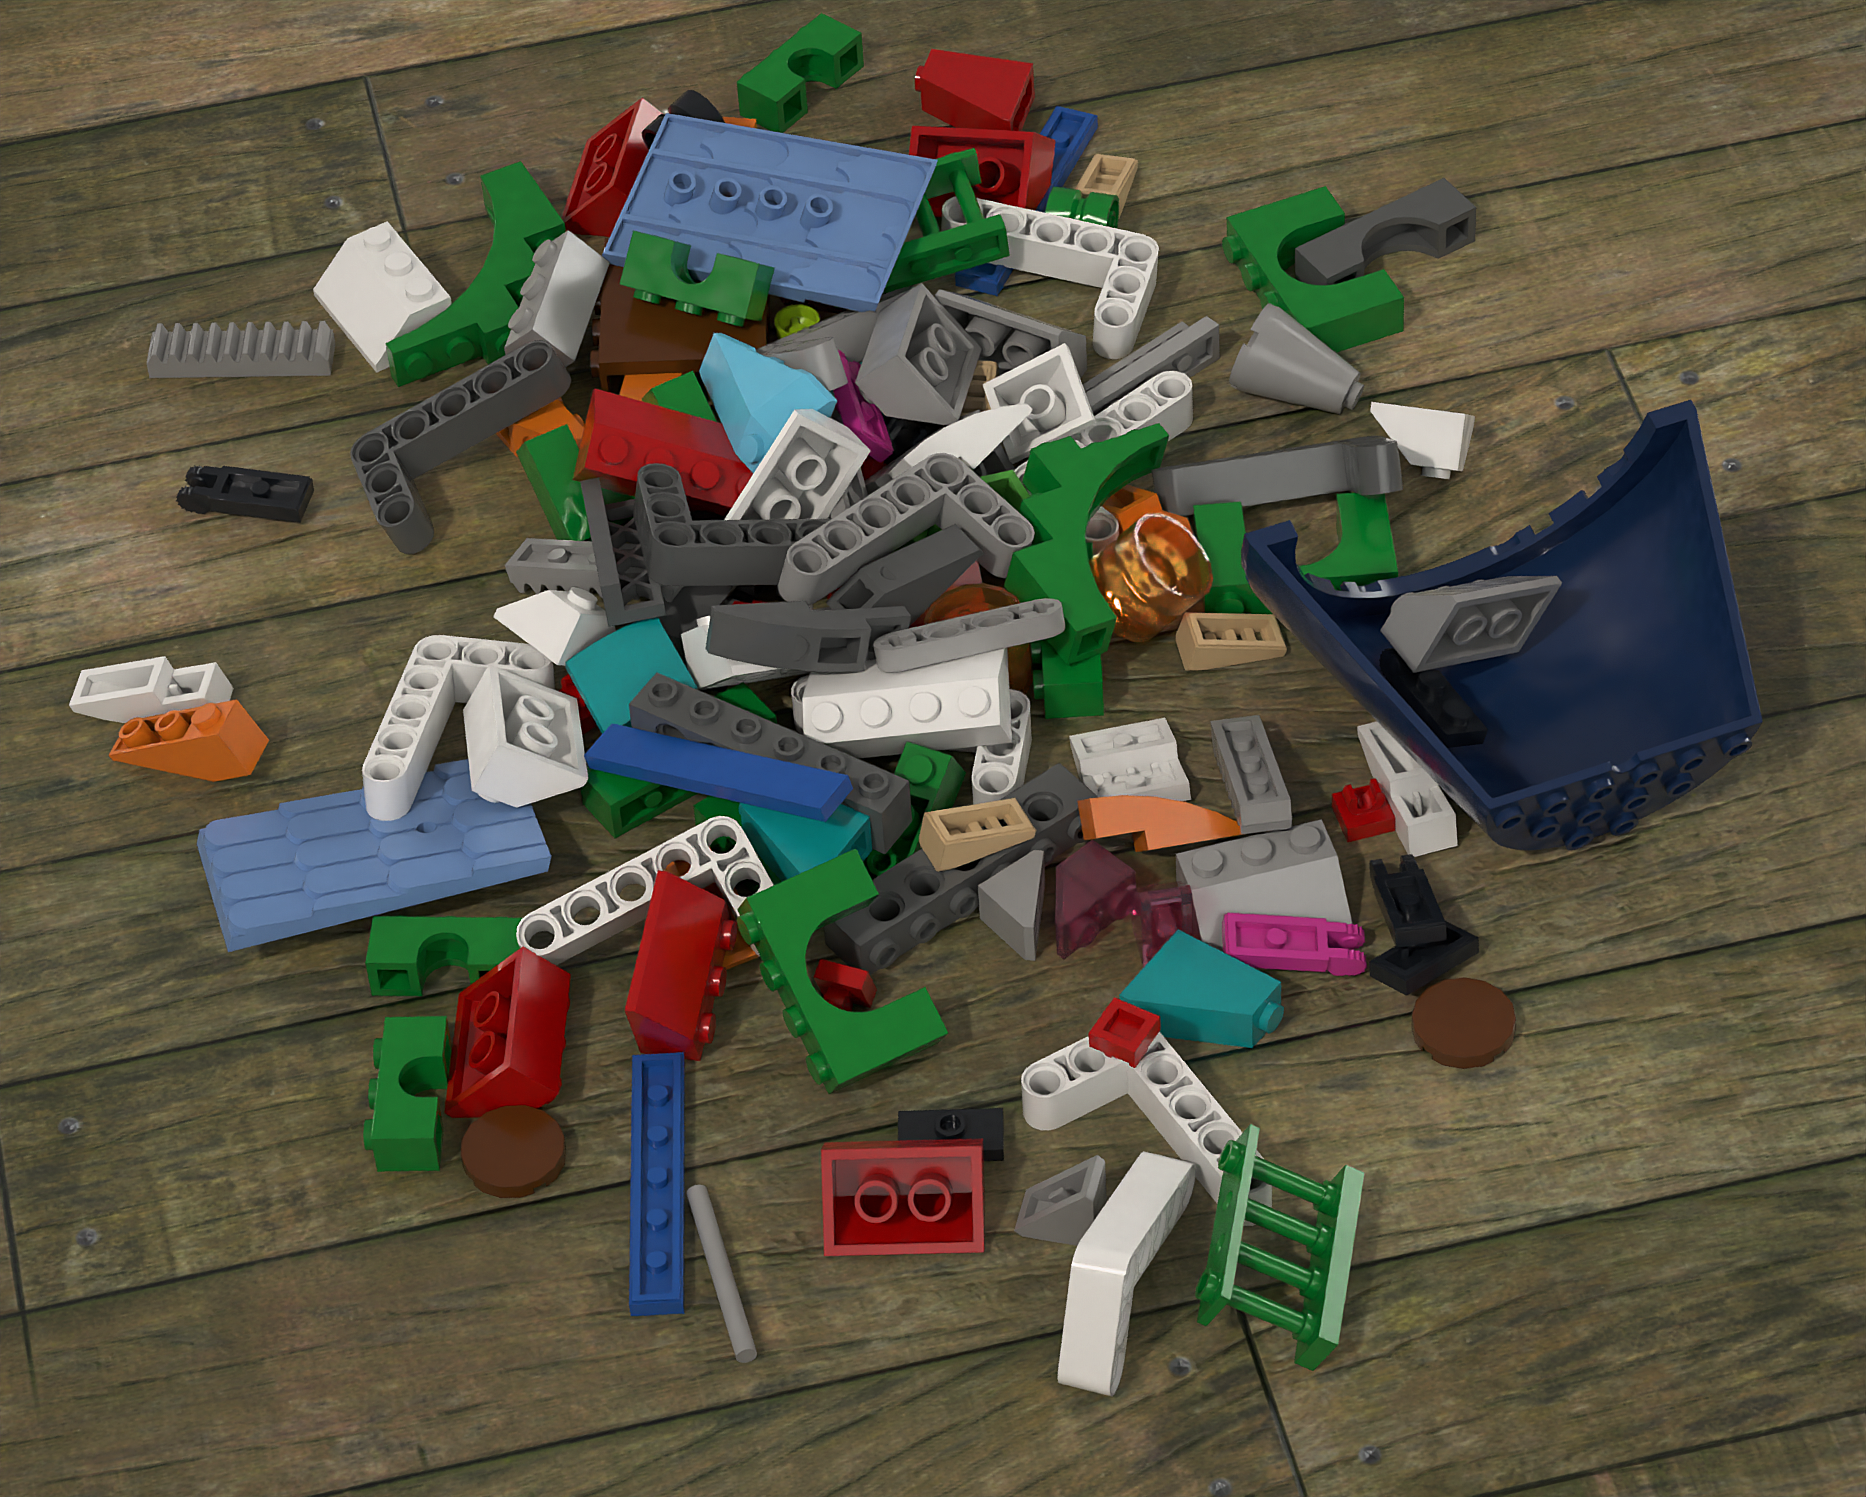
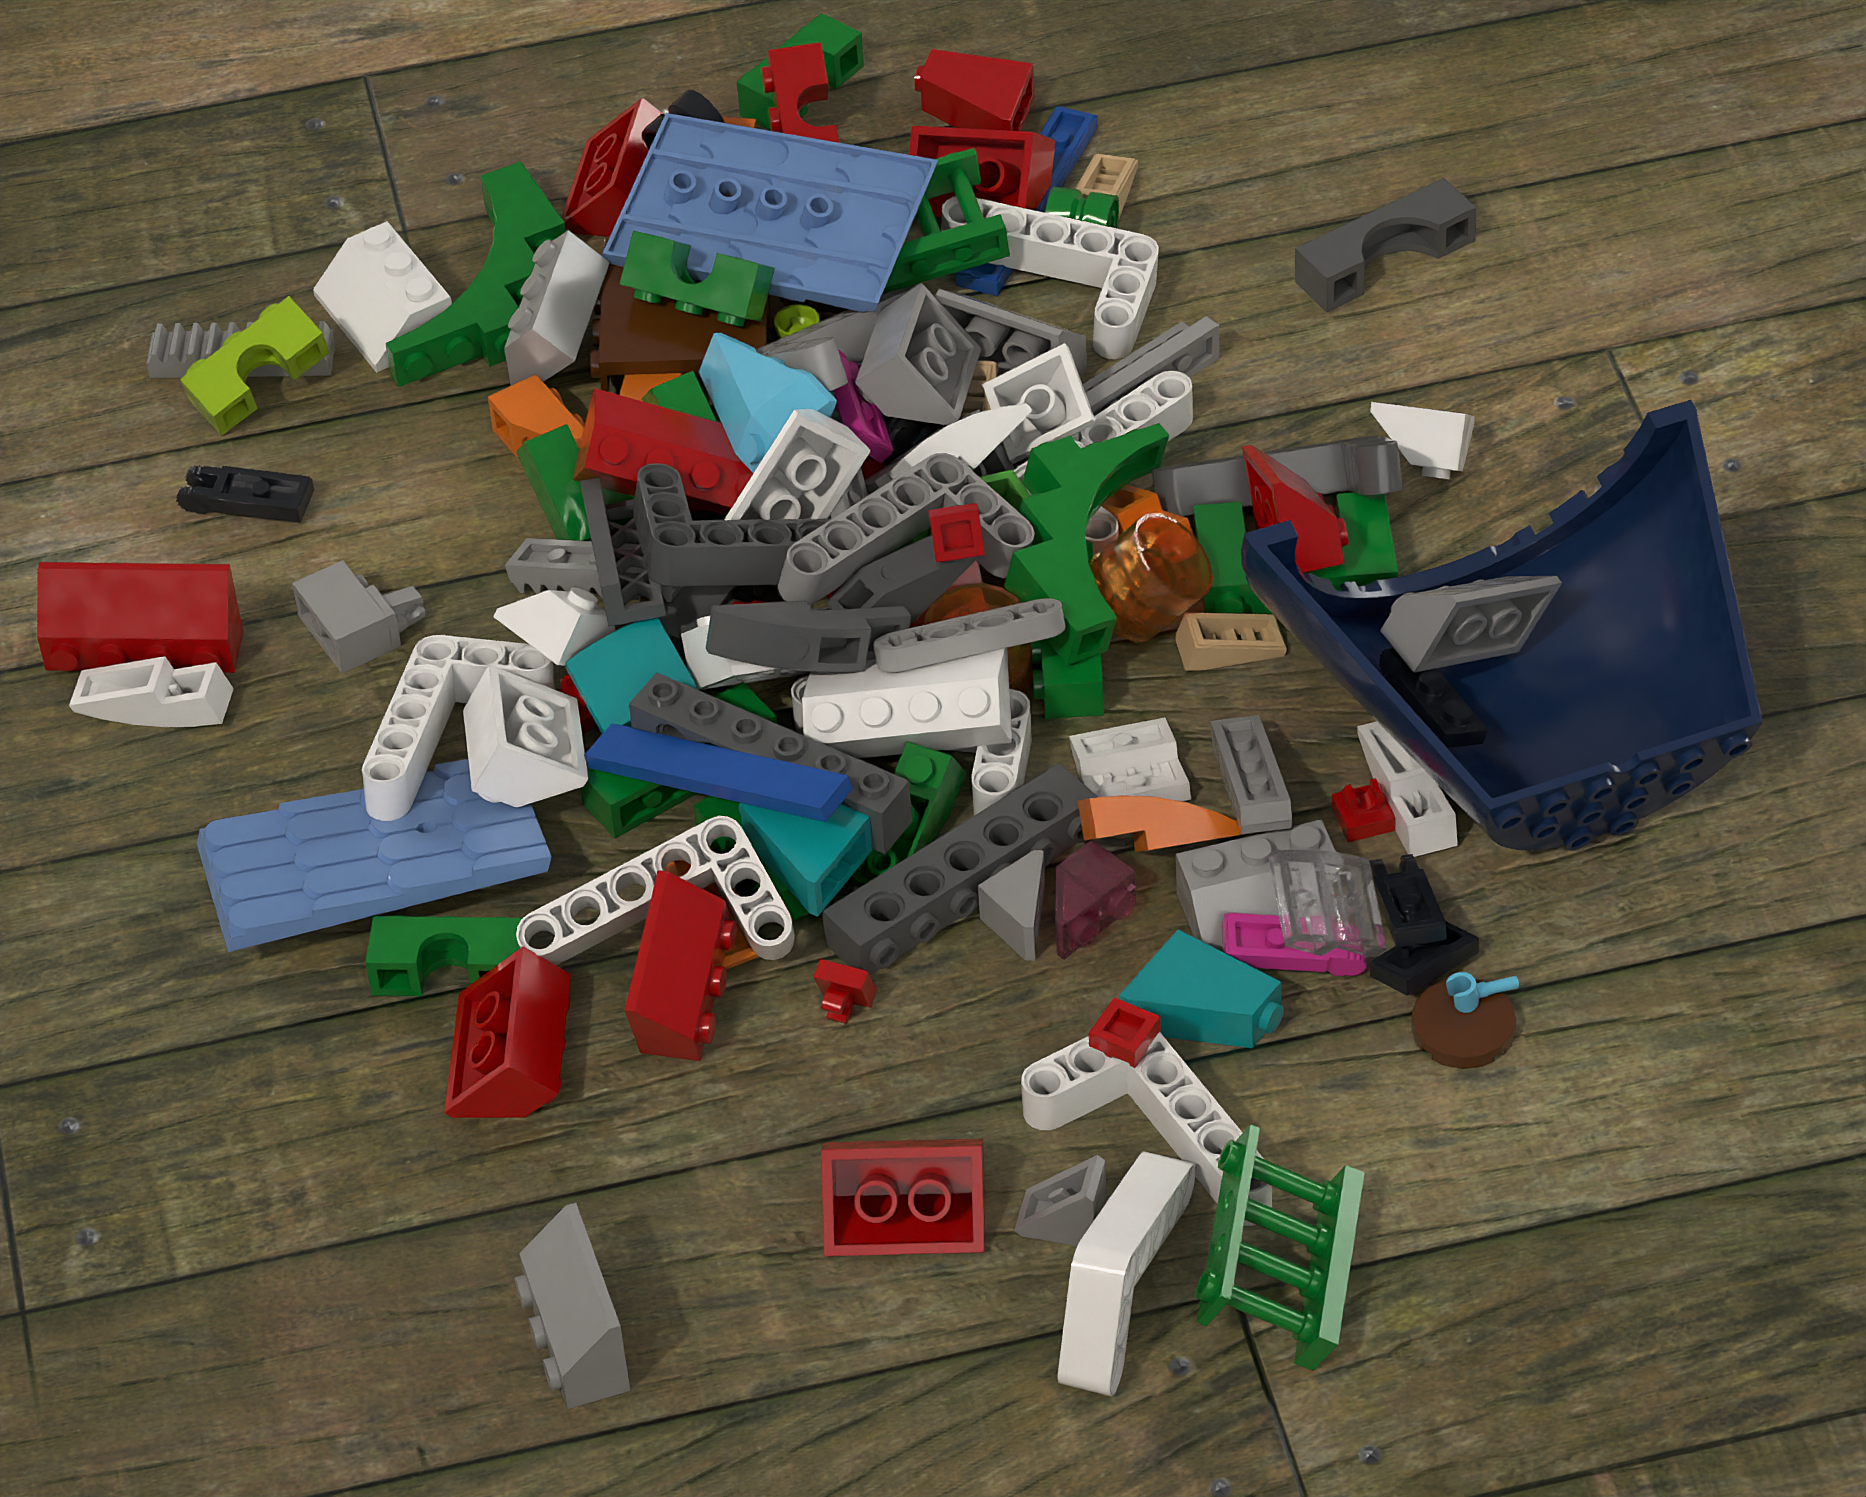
(136, 613): none -> red slope
(196, 742): orange slope -> none
(278, 338): none -> lime arch
(354, 618): none -> light grey hinge
(404, 1127): green arch -> none
(445, 427): dark grey beam -> none
(513, 1151): reddish brown tile -> none
(572, 1312): none -> light grey slope
(657, 1185): blue tile -> none
(721, 1274): light grey bar -> none
(796, 78): none -> red arch
(839, 1042): green arch -> none
(956, 532): none -> red tile
(956, 836): tan slope -> none
(956, 1124): black plate -> none
(1158, 914): clear pink slope -> none
(1283, 496): none -> red slope
(1294, 366): light grey cone -> none
(1327, 902): none -> clear slope
(1338, 314): green arch -> none
(1467, 991): none -> medium azure hand

